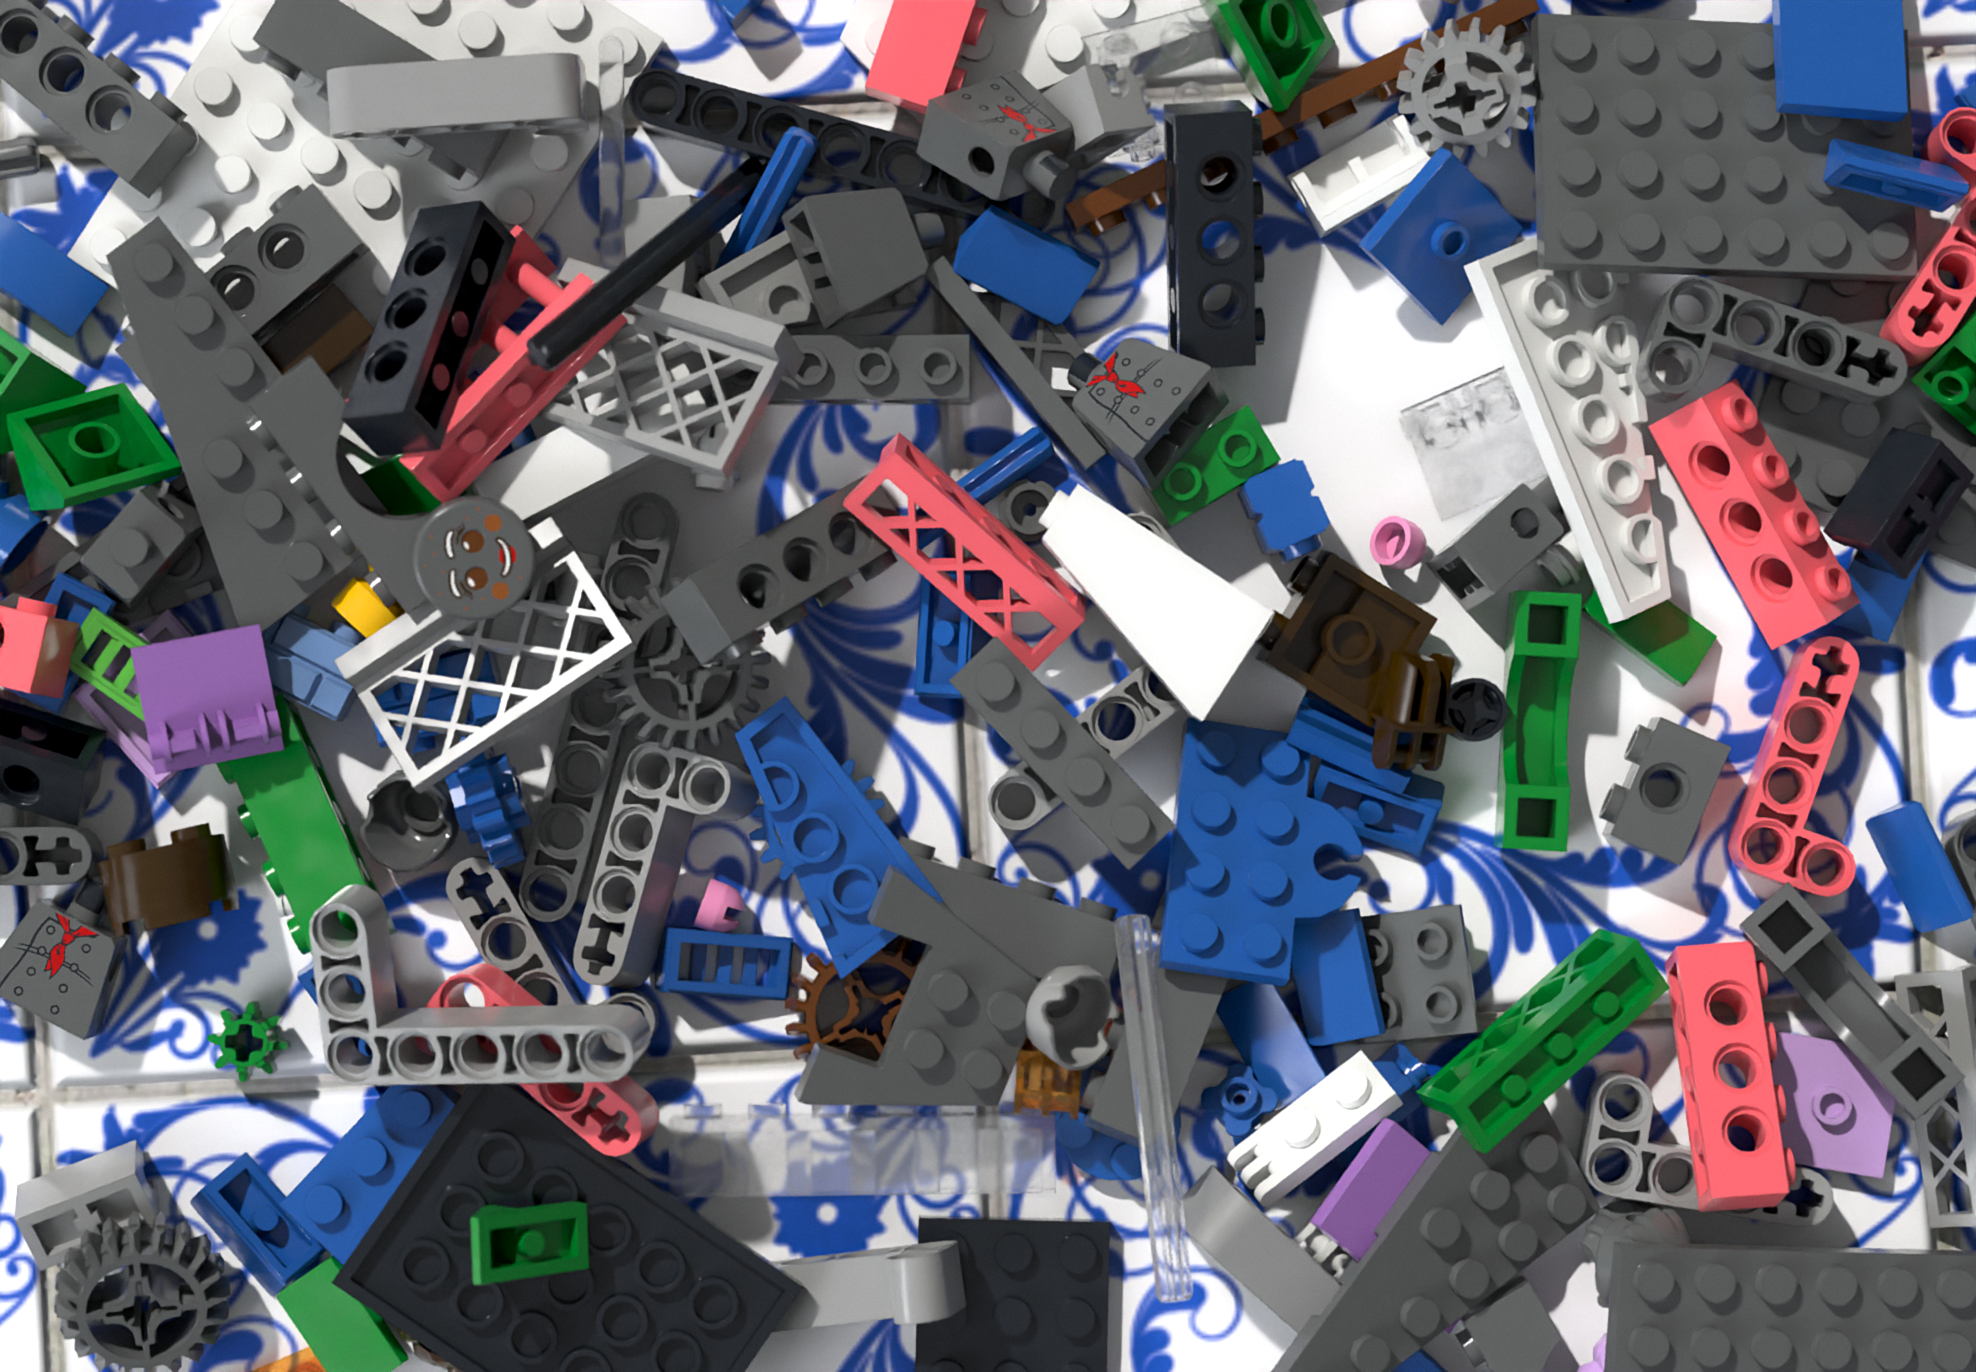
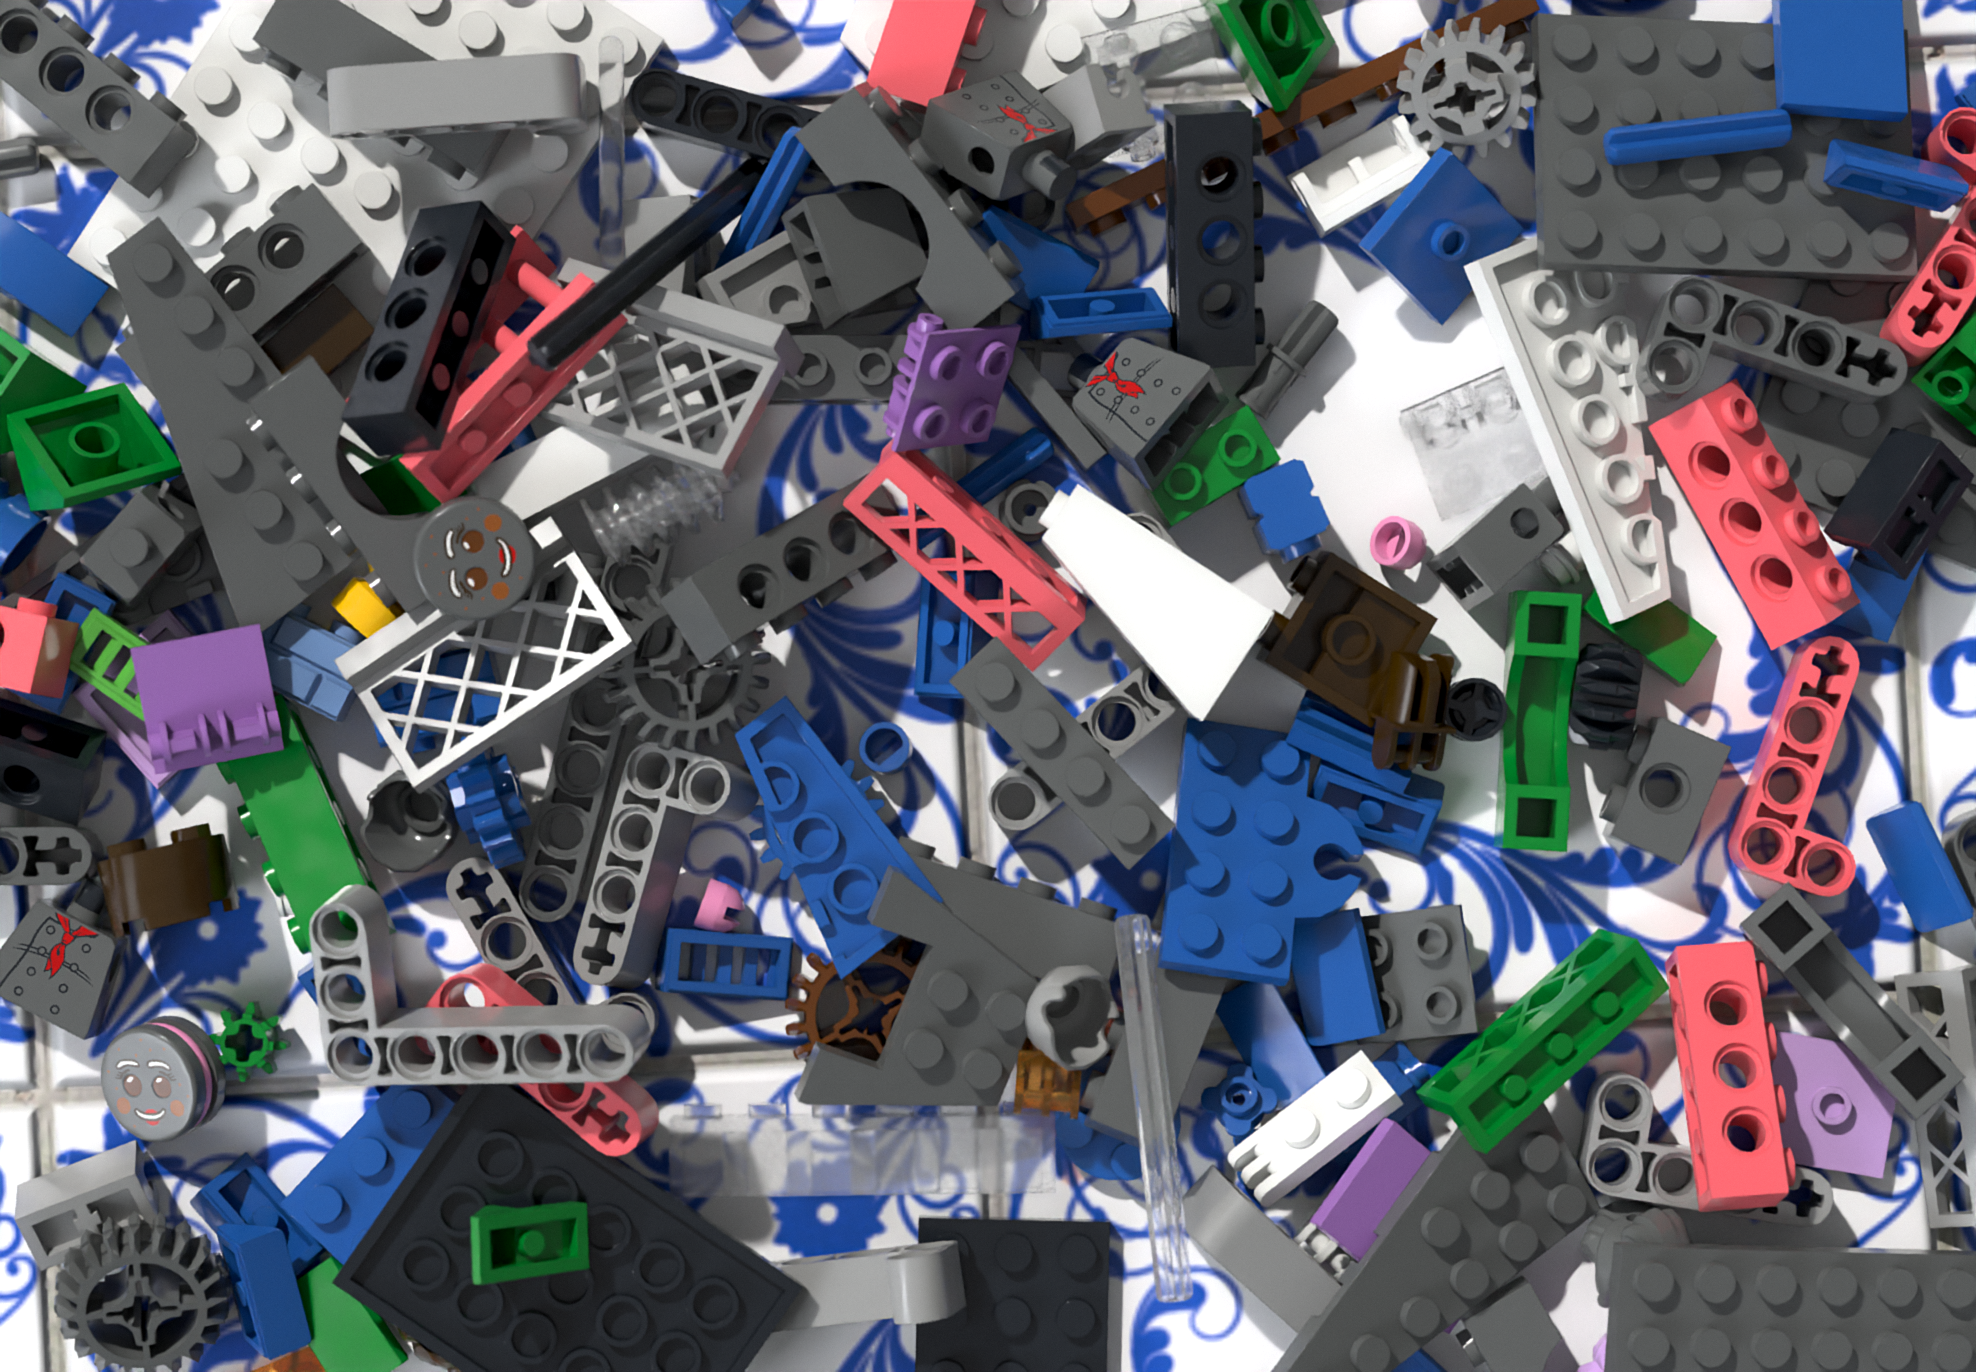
(163, 1079): none -> head
(264, 1288): none -> blue slope
(653, 510): none -> clear piece
(865, 142): none -> dark grey arch
(879, 739): none -> blue hinge
(948, 384): none -> medium lavender hinge
(1097, 313): none -> blue slope
(1287, 359): none -> dark grey axle
(1605, 696): none -> black gear
(1697, 137): none -> blue axle

